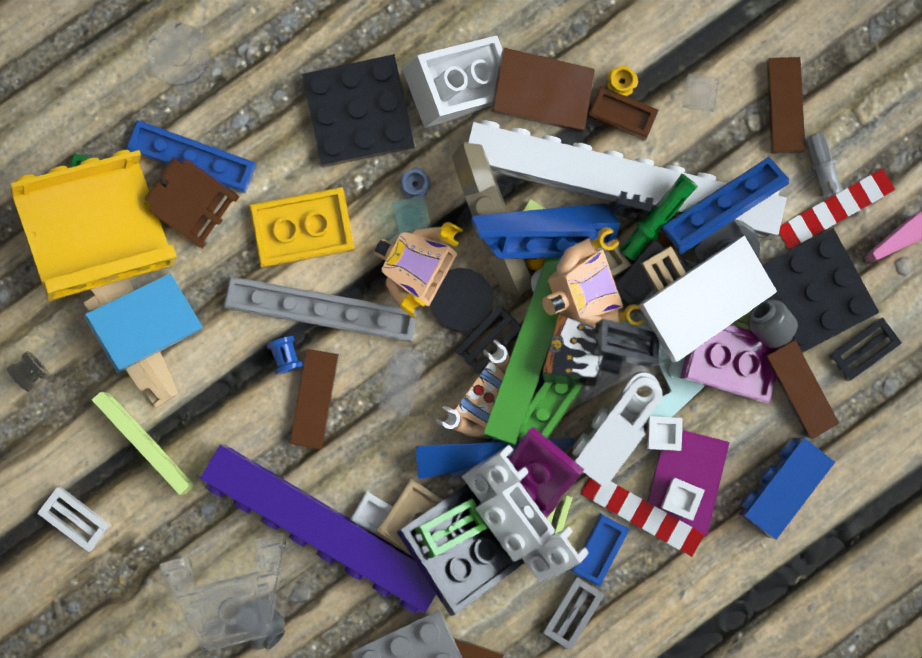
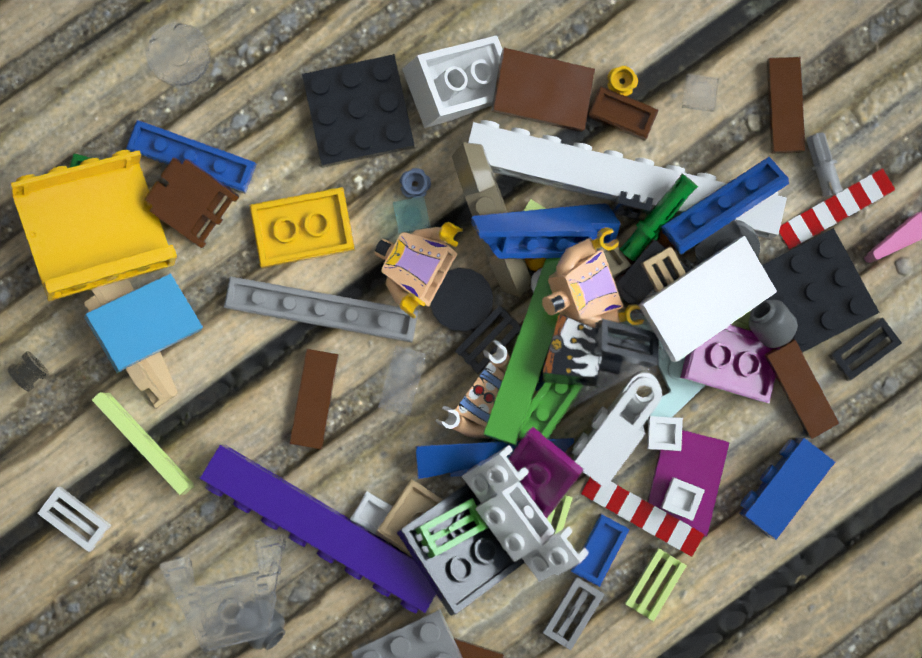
(292, 362): blue bush -> none
(652, 614): none -> yellowish green tile

